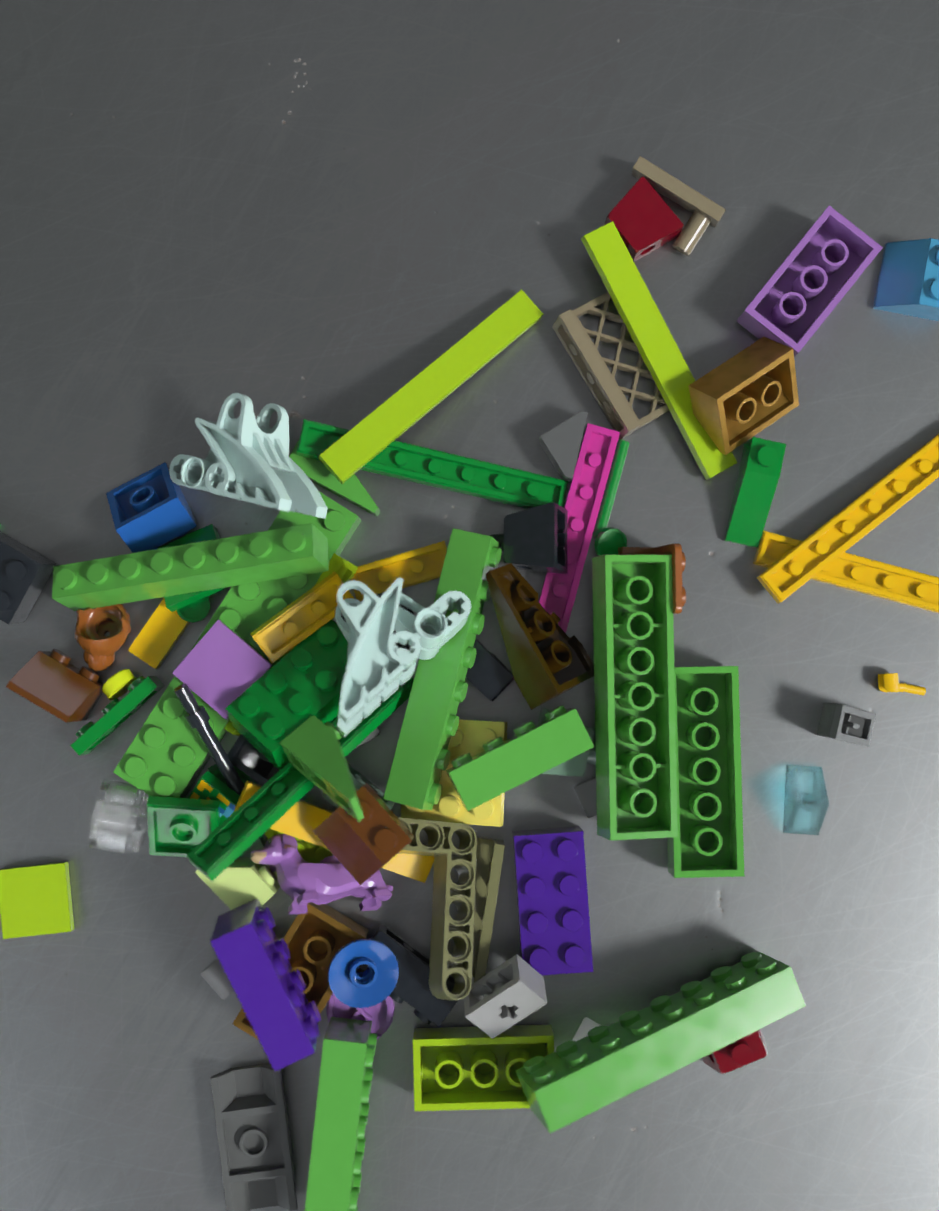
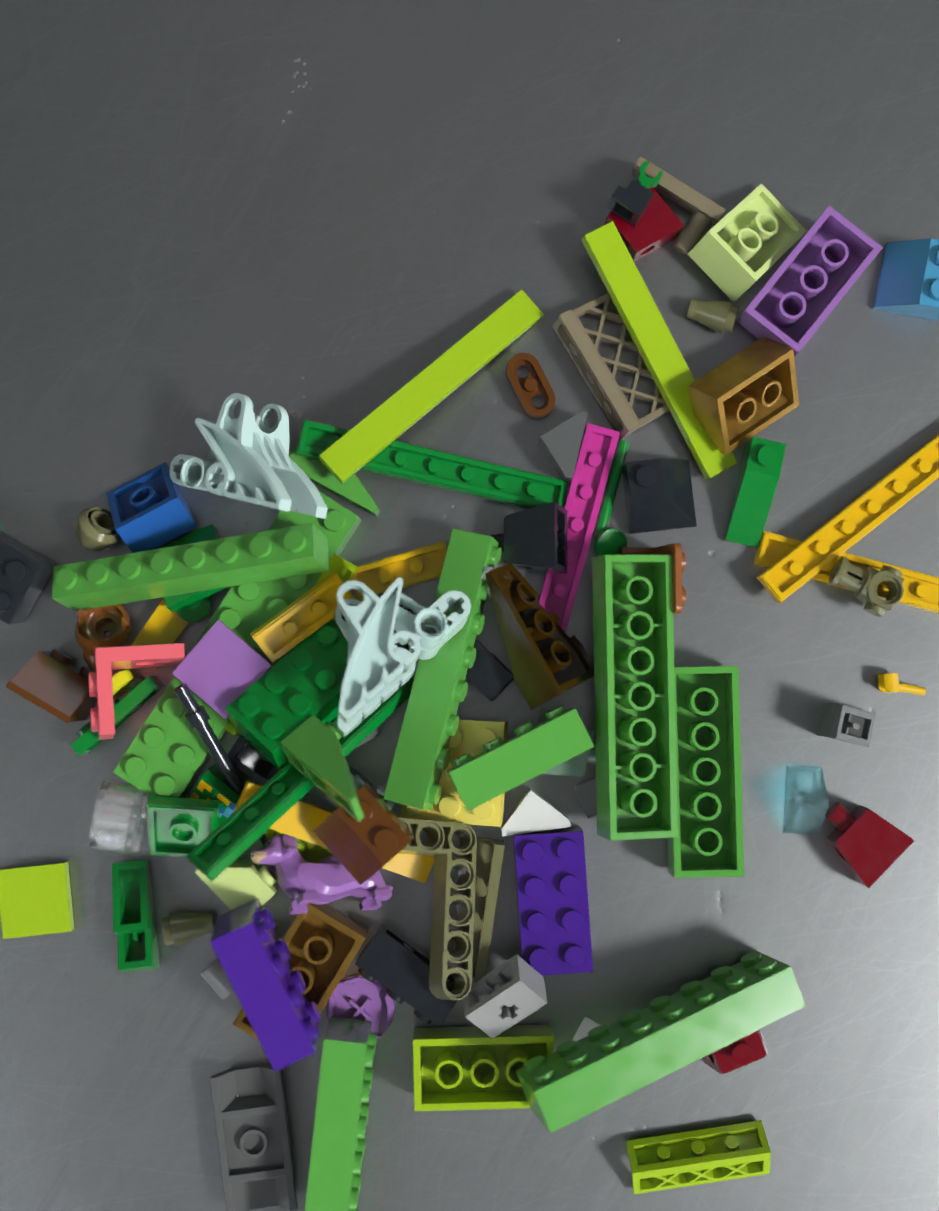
(96, 529): none -> olive cone
(123, 658): none -> coral bracket
(134, 917): none -> green slope
(184, 927): none -> olive cone
(367, 987): blue dish -> none
(531, 386): none -> reddish brown plate
(533, 815): none -> white slope
(636, 198): none -> black piece
(658, 495): none -> black slope
(698, 1154): none -> lime fence
(714, 314): none -> olive cone
(747, 242): none -> yellowish green slope
(865, 584): none -> olive connector
(865, 842): none -> dark red torso

